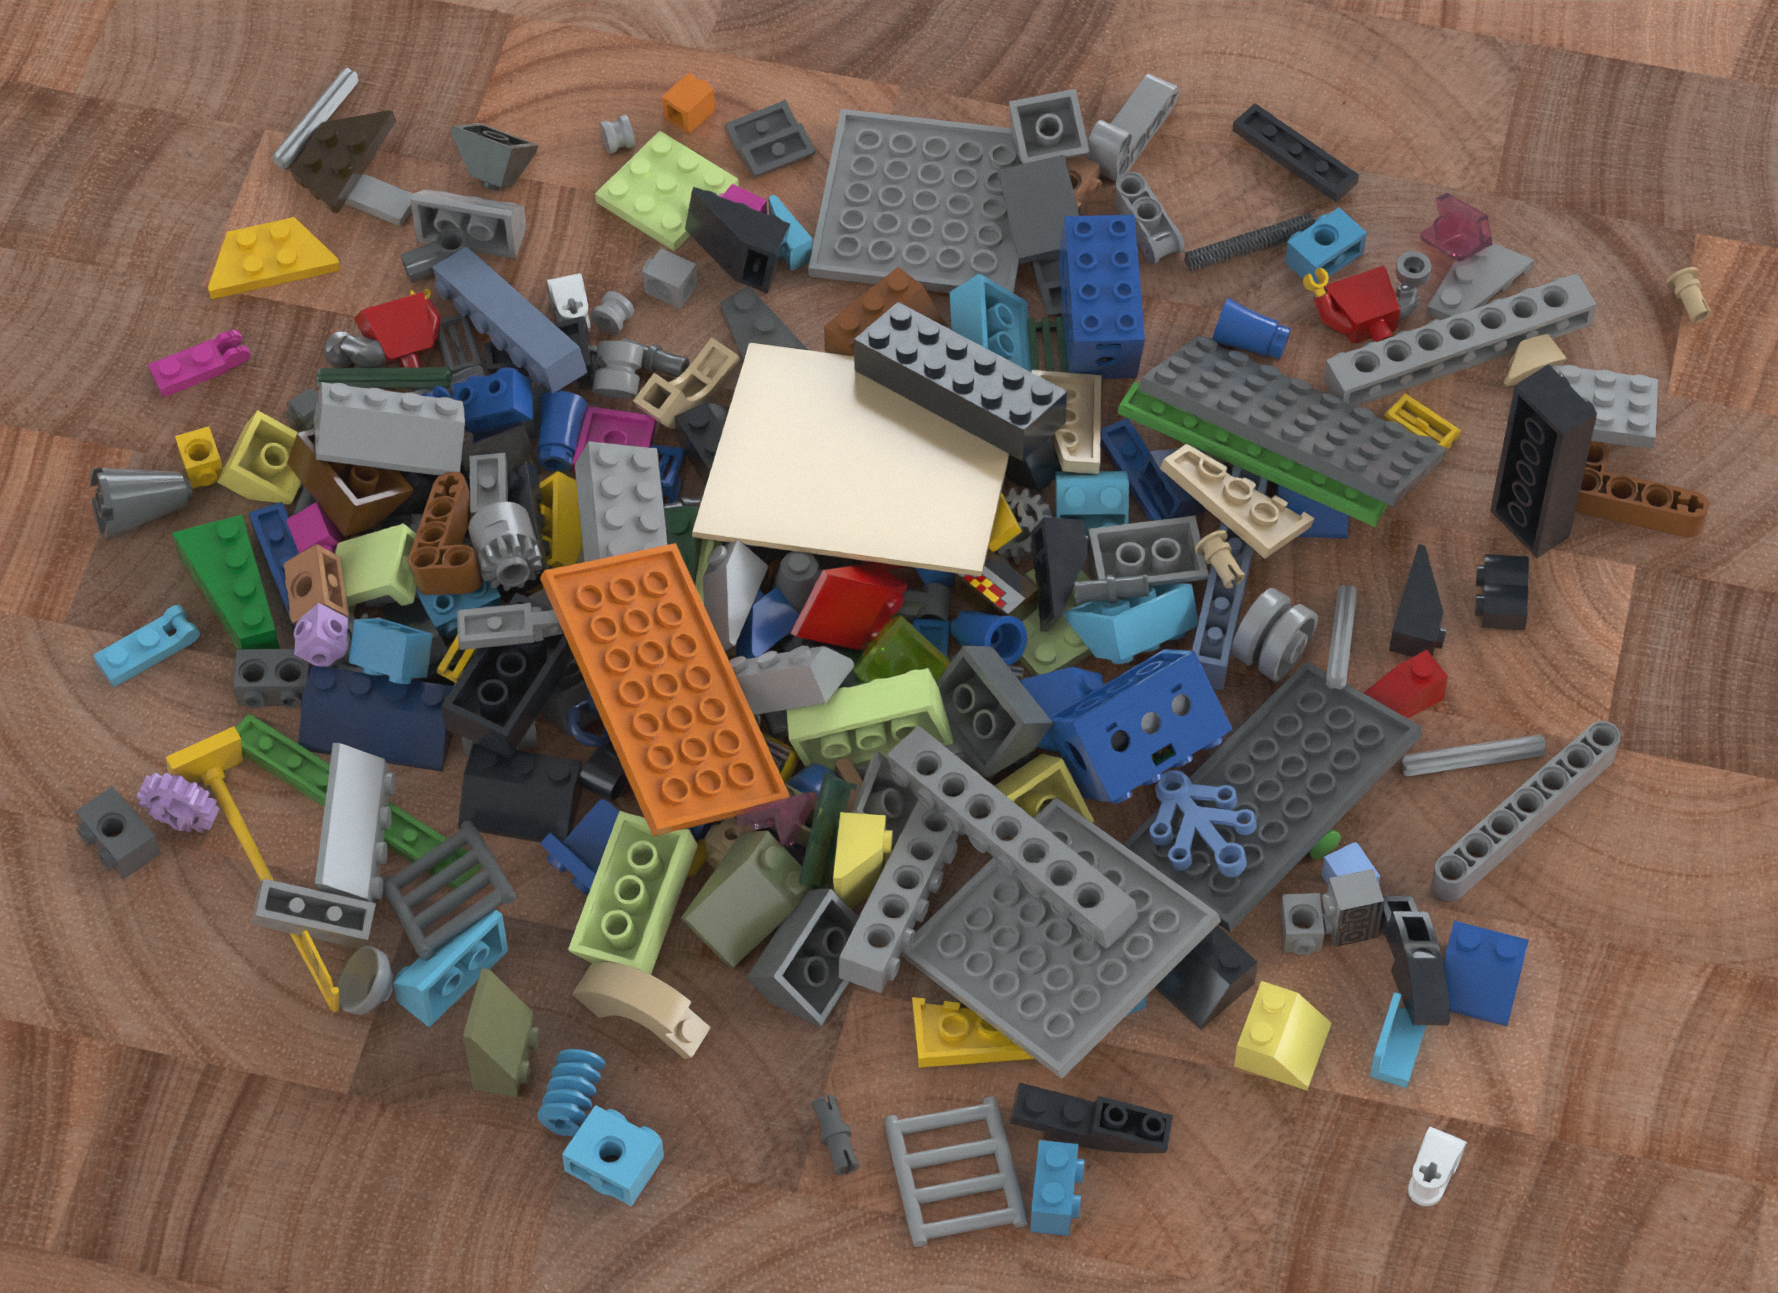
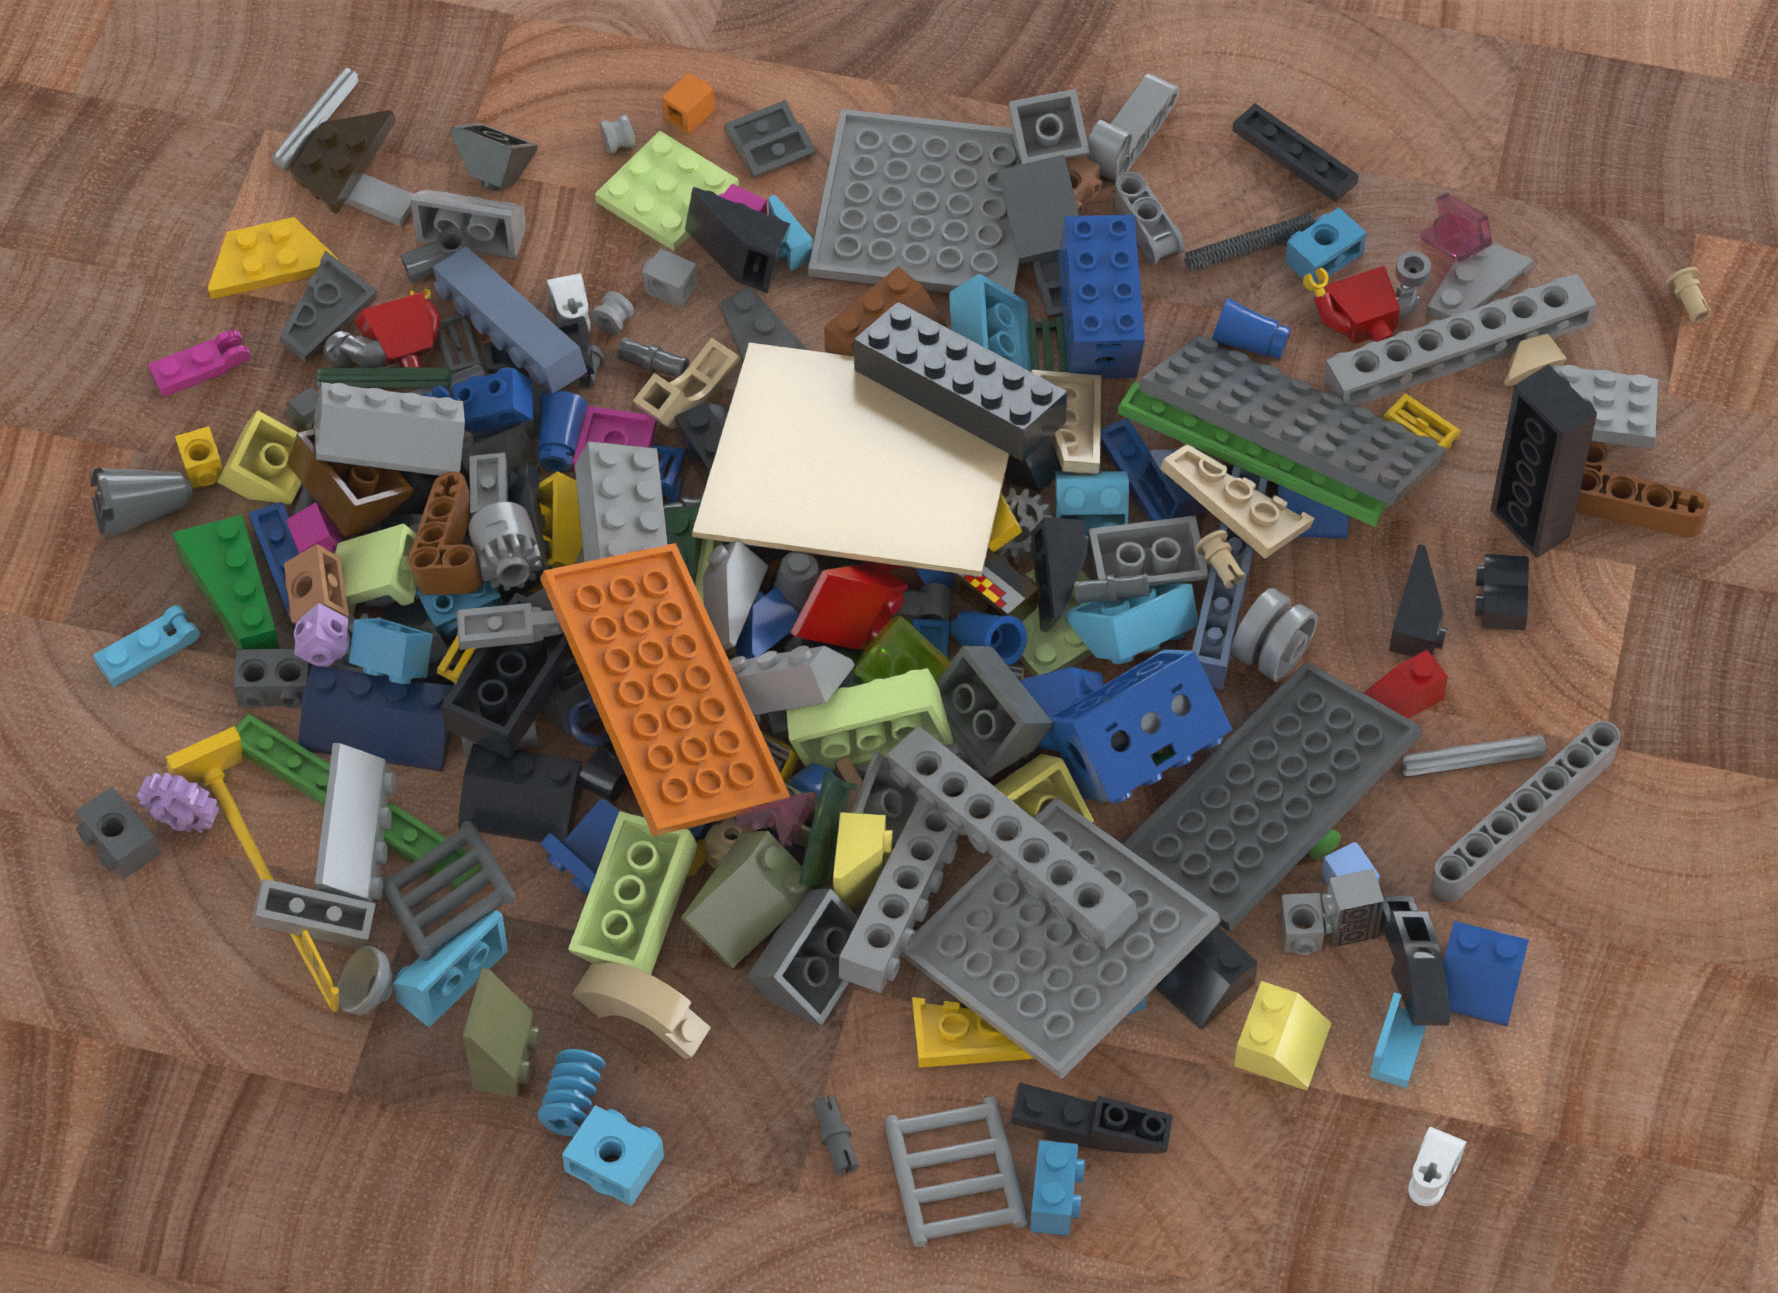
(326, 307): none -> dark grey wing
(617, 370): light grey wheel -> none
(1200, 820): medium blue plant -> none
(1341, 637): light grey axle -> none

